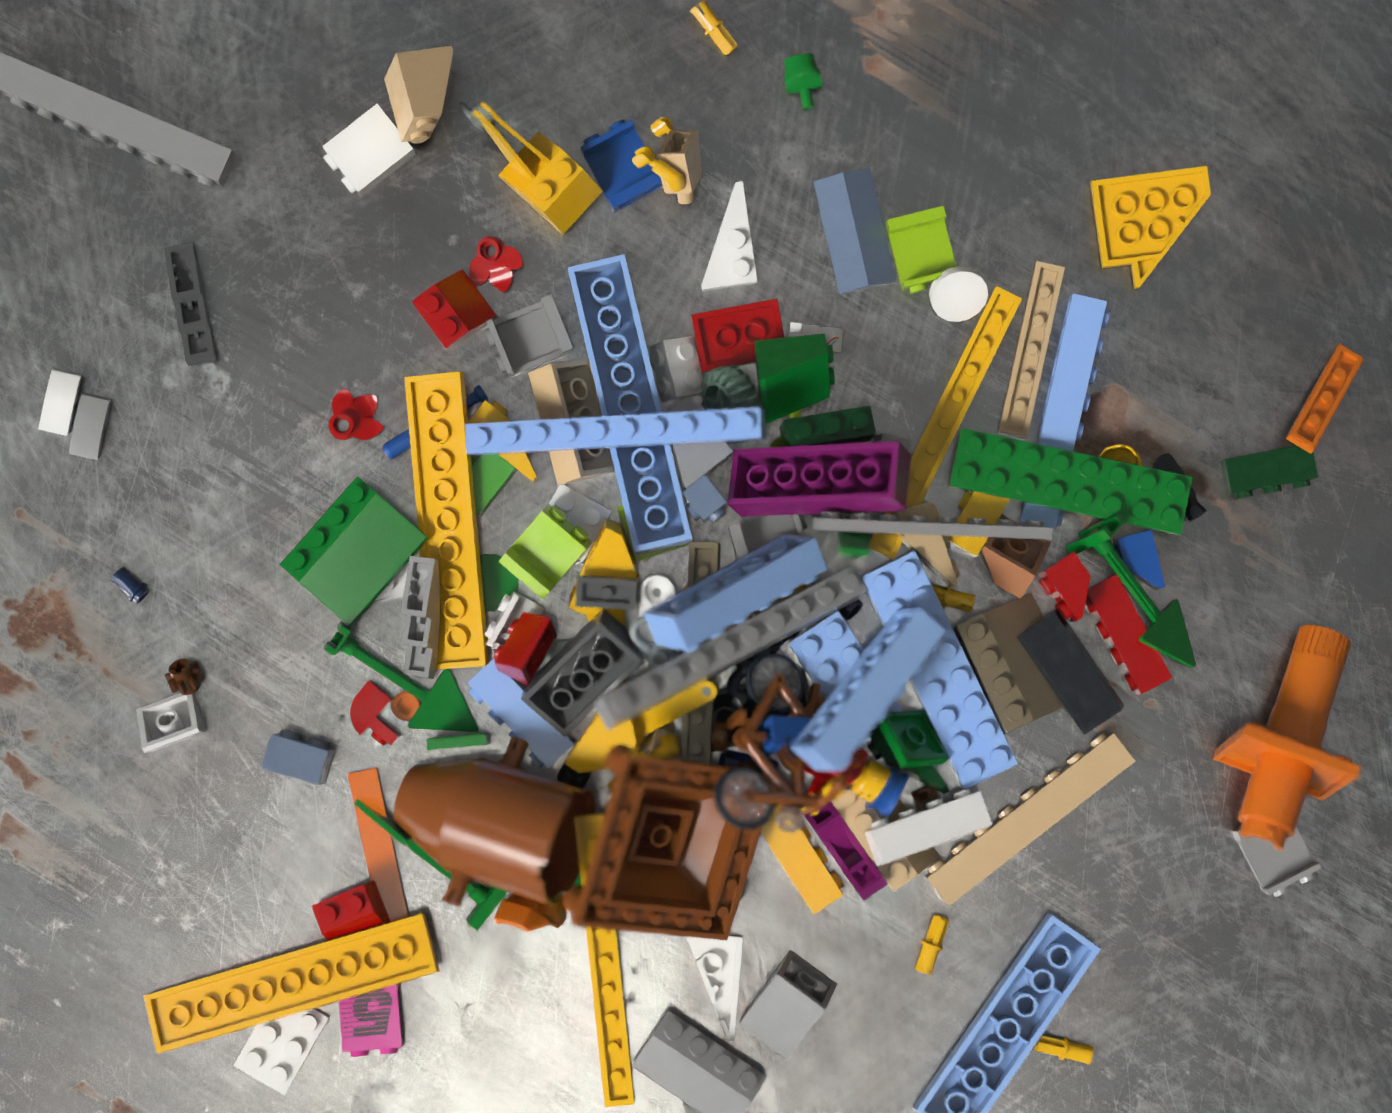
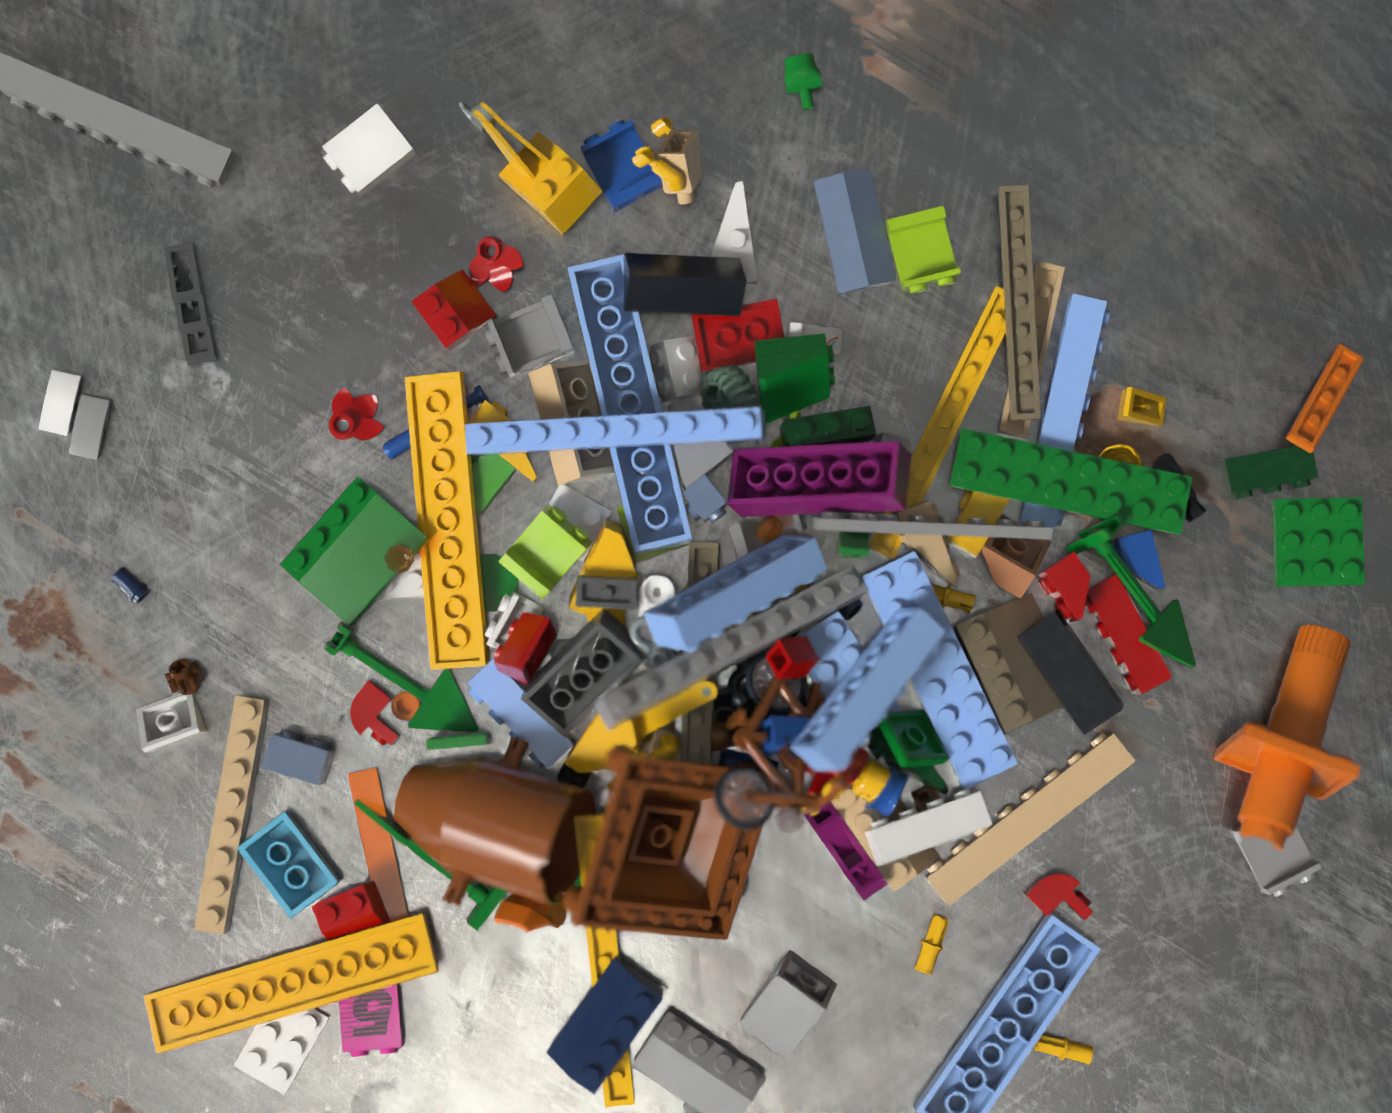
(231, 814): none -> tan brick
(289, 864): none -> medium azure slope
(399, 558): none -> clear orange tile
(418, 90): tan slope -> none
(422, 614): light grey slope -> none
(605, 1024): none -> dark blue slope
(683, 284): none -> black slope
(714, 28): yellow axle -> none
(720, 969): white wing -> none
(768, 529): none -> clear orange tile
(792, 657): none -> red brick
(803, 864): yellow brick -> none
(958, 294): white tile -> none
(1019, 302): none -> dark tan plate
(1054, 888): none -> red brick
(1141, 407): none -> yellow slope
(1145, 215): yellow wing -> none
(1318, 542): none -> green plate

